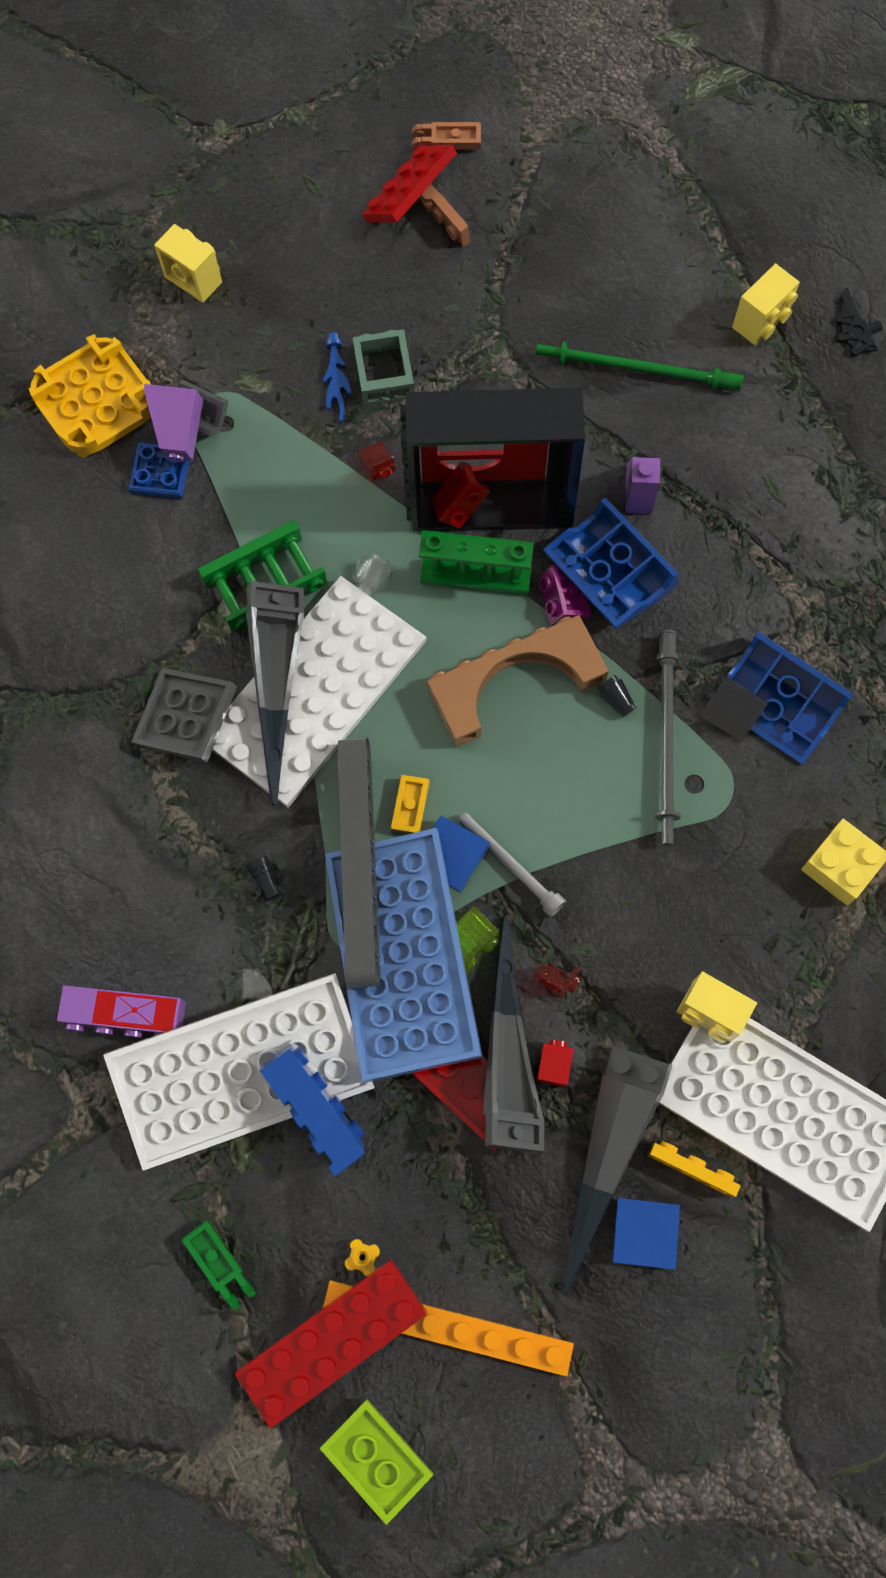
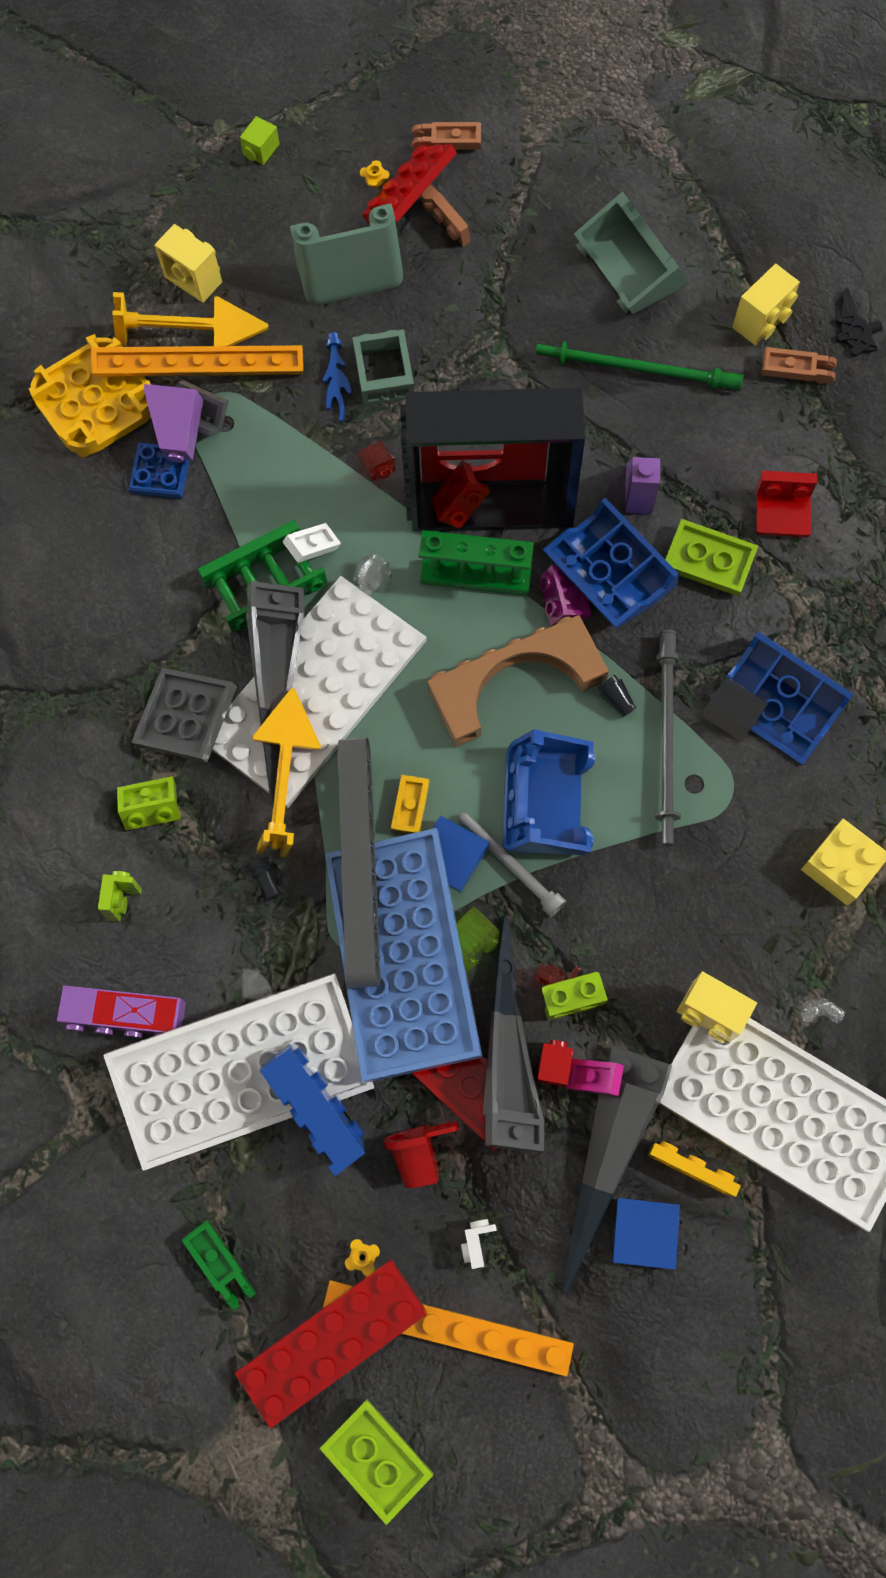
(112, 899): none -> lime bracket
(148, 803): none -> lime bracket
(196, 360): none -> light orange plate
(229, 323): none -> yellow piece
(259, 140): none -> lime brick
(288, 728): none -> yellow piece
(311, 542): none -> white plate
(348, 261): none -> sand green windscreen
(374, 174): none -> yellow plate
(415, 1153): none -> red container
(472, 1249): none -> white bracket
(545, 794): none -> blue windscreen
(574, 995): none -> lime bracket
(595, 1077): none -> dark pink plate
(630, 255): none -> sand green windscreen
(711, 557): none -> lime plate
(784, 503): none -> red bracket
(798, 365): none -> nougat hinge
(821, 1007): none -> clear arm

